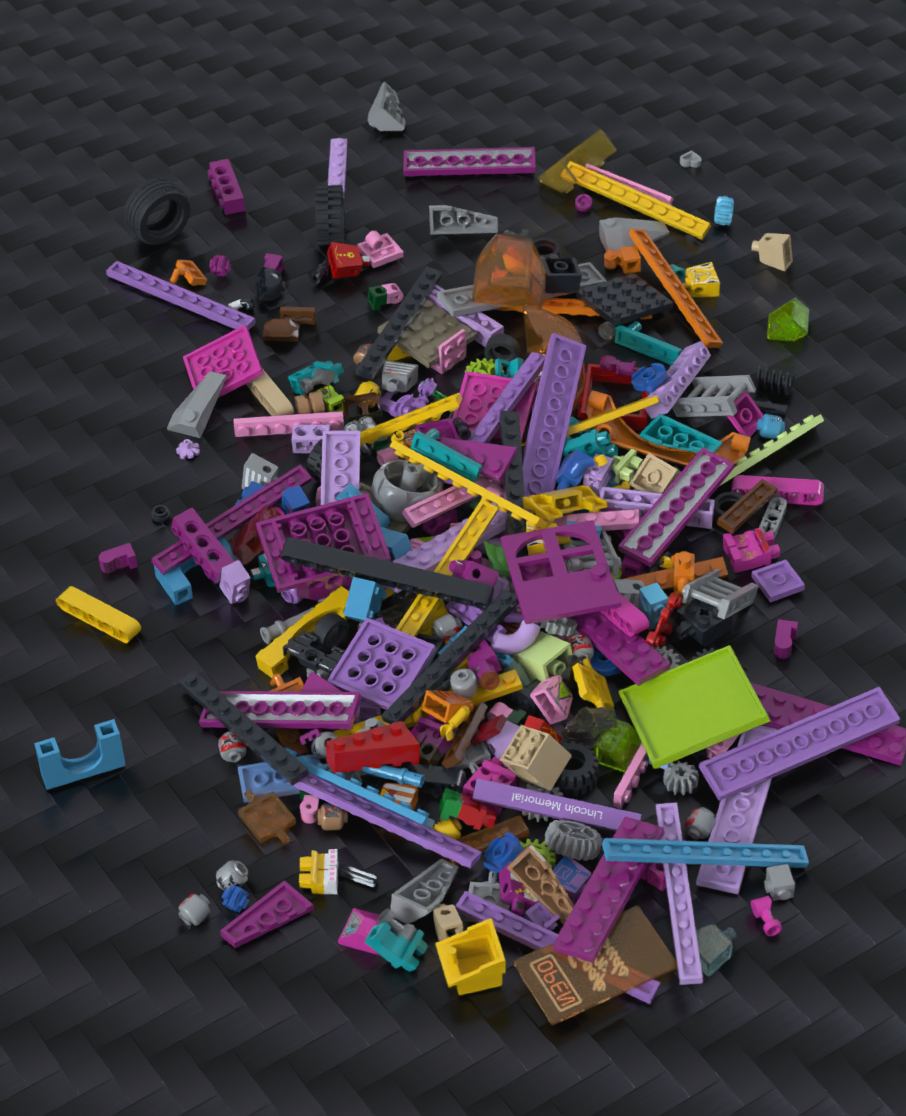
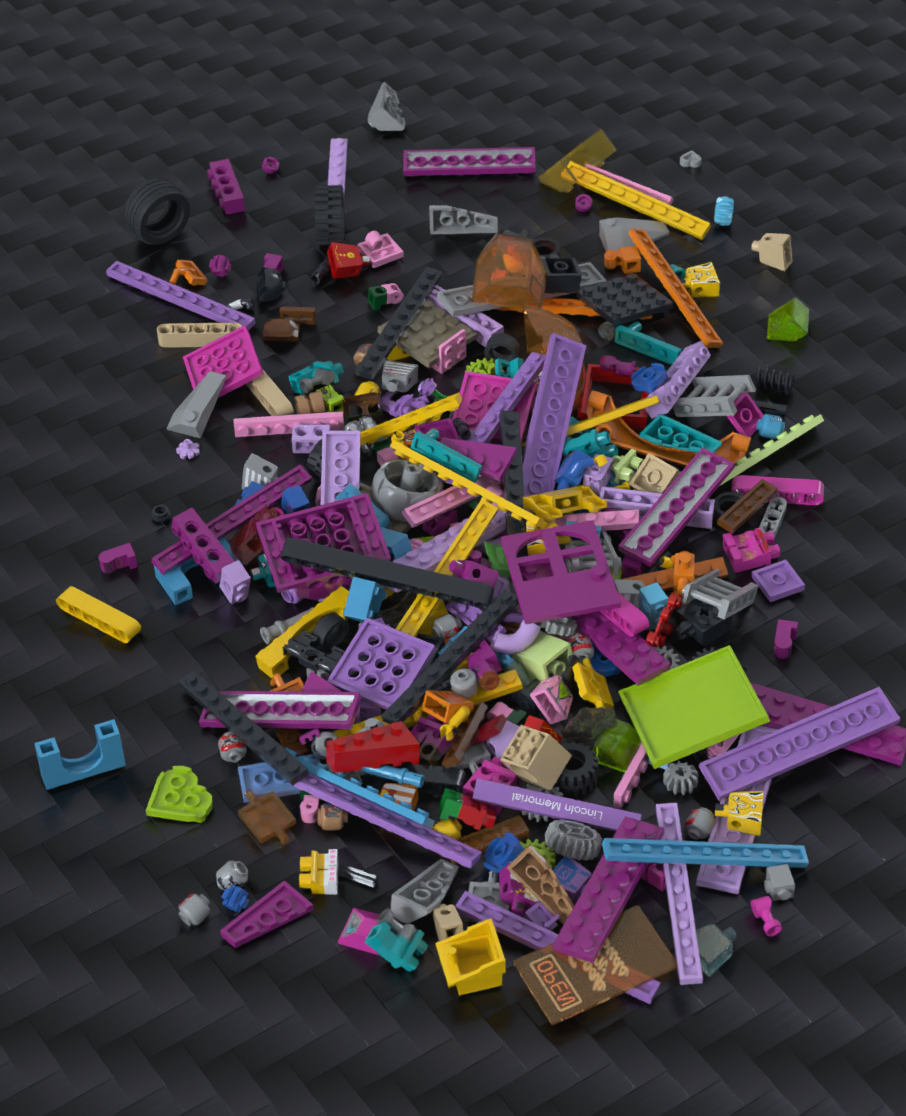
(179, 796): none -> lime plate
(192, 333): none -> tan beam
(270, 165): none -> magenta tile
(743, 812): none -> yellow torso

